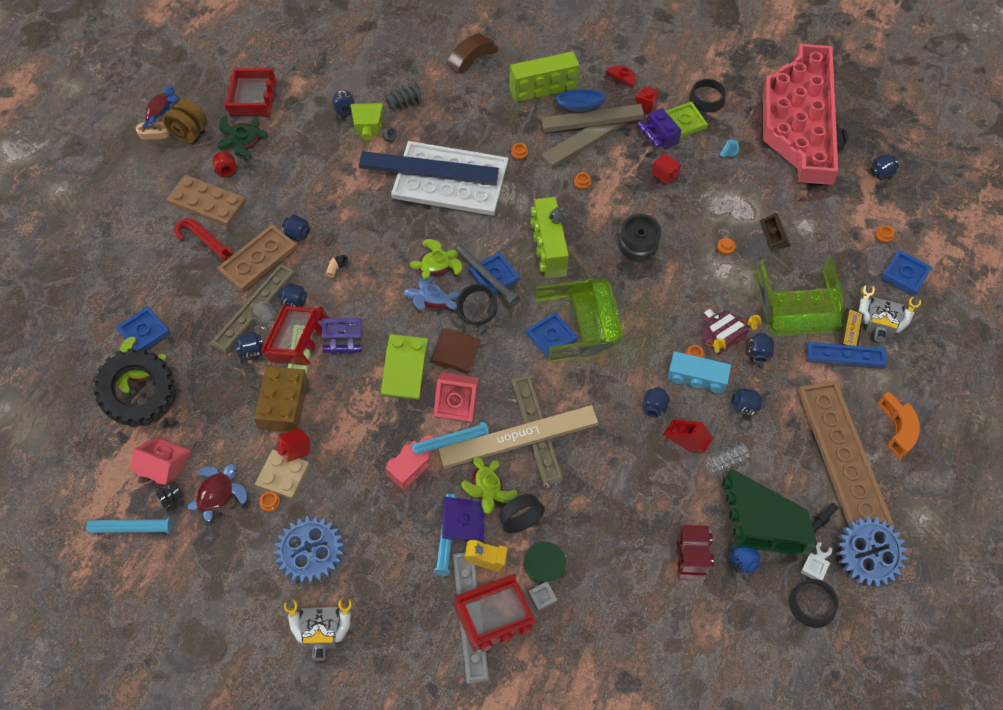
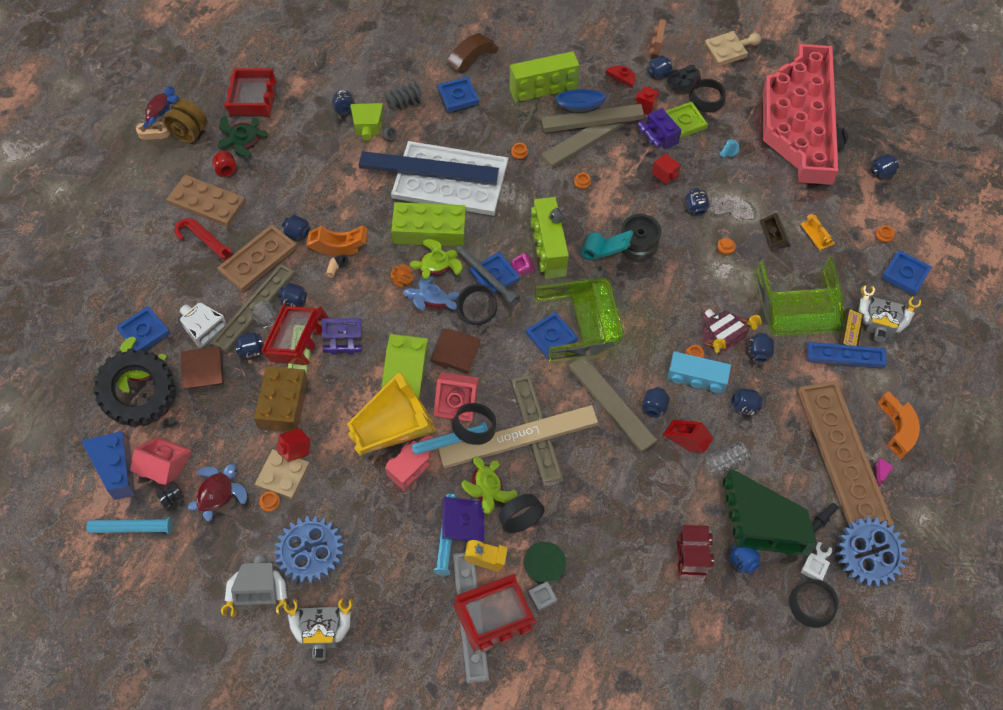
(112, 462): none -> blue wedge
(201, 323): none -> white torso
(201, 367): none -> copper slope
(255, 585): none -> light grey torso
(337, 243): none -> orange arch
(390, 418): none -> yellow cone
(402, 275): none -> orange gear
(422, 221): none -> lime brick
(458, 94): none -> blue plate
(472, 437): none -> black tyre
(523, 264): none -> dark pink slope
(598, 247): none -> teal door
(612, 404): none -> dark tan tile
(657, 41): none -> nougat plate
(659, 67): none -> dark blue head
(684, 78): none -> black plate
(697, 202): none -> dark blue head
(729, 48): none -> tan plate
(817, 232): none -> light orange hinge
(881, 470): none -> dark pink slope

